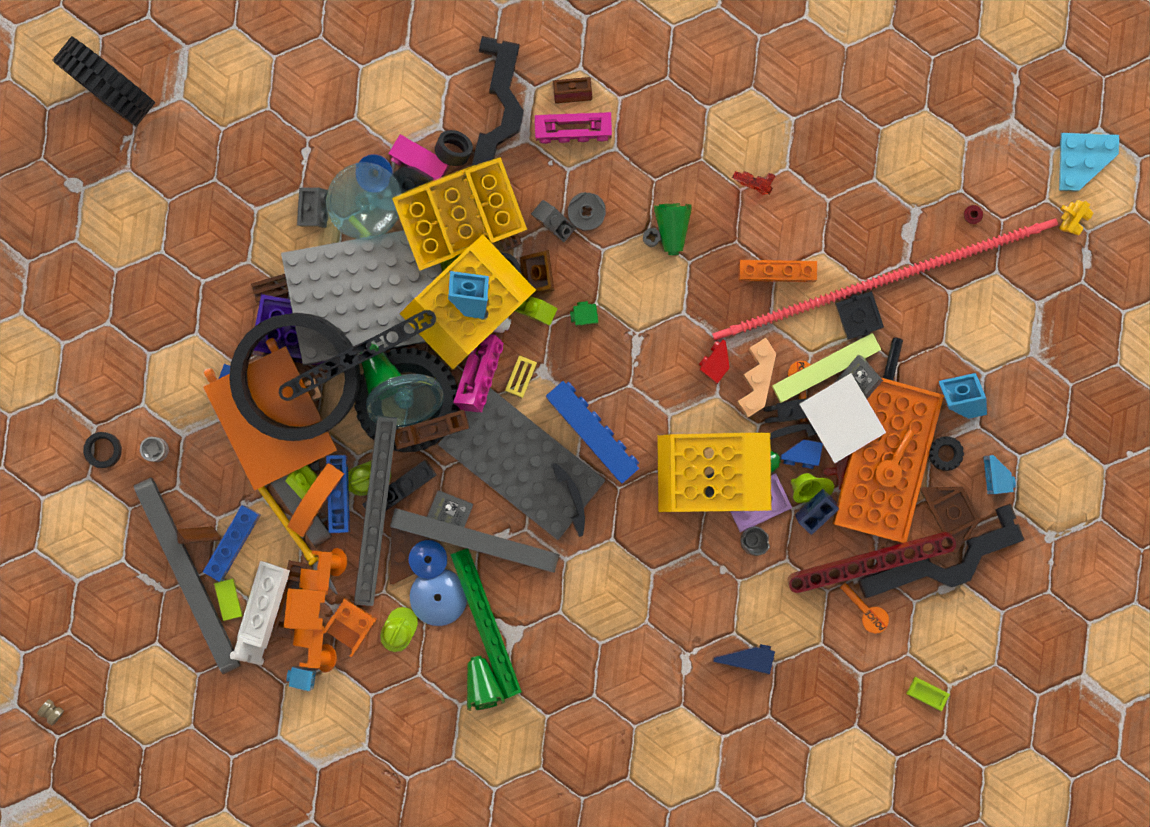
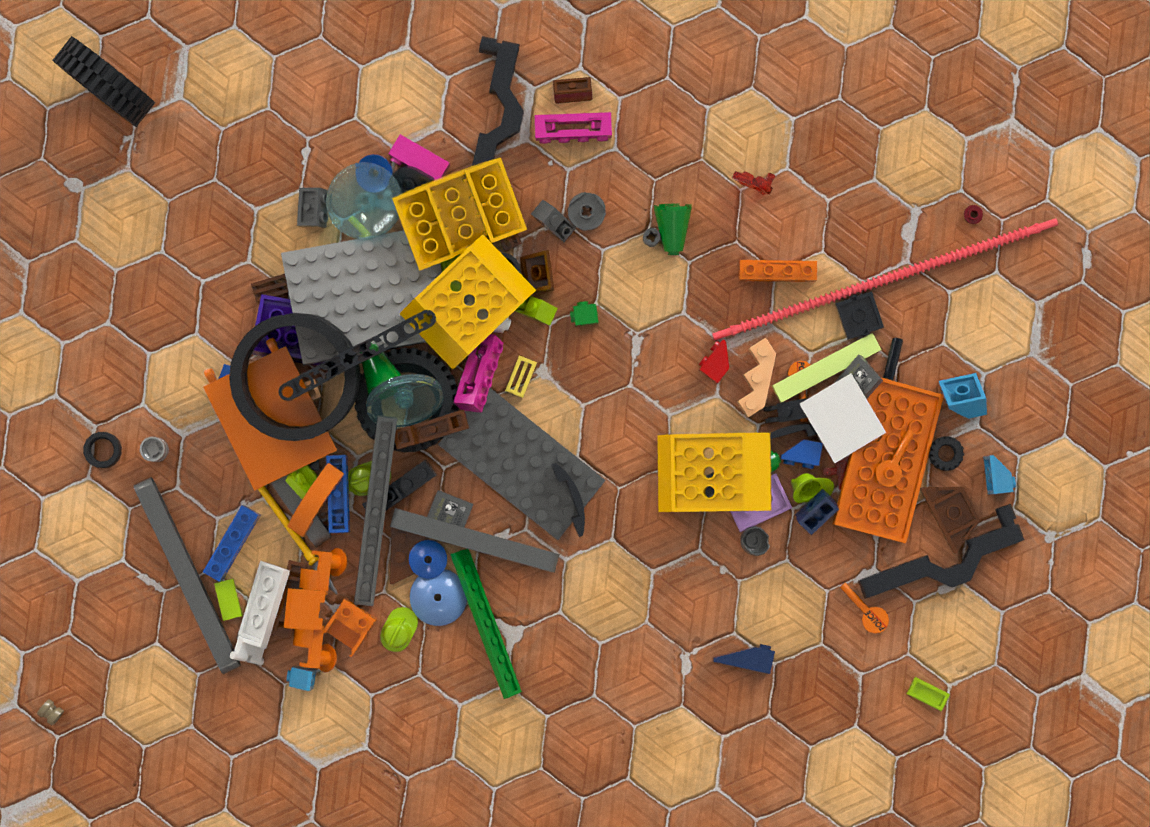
(196, 535): reddish brown slope -> none
(449, 157): black tyre -> none
(469, 293): dark azure slope -> none
(482, 686): green cone -> none
(590, 430): blue brick -> none
(881, 564): dark red beam -> none
(1073, 214): yellow hips -> none
(1084, 157): medium azure plate -> none

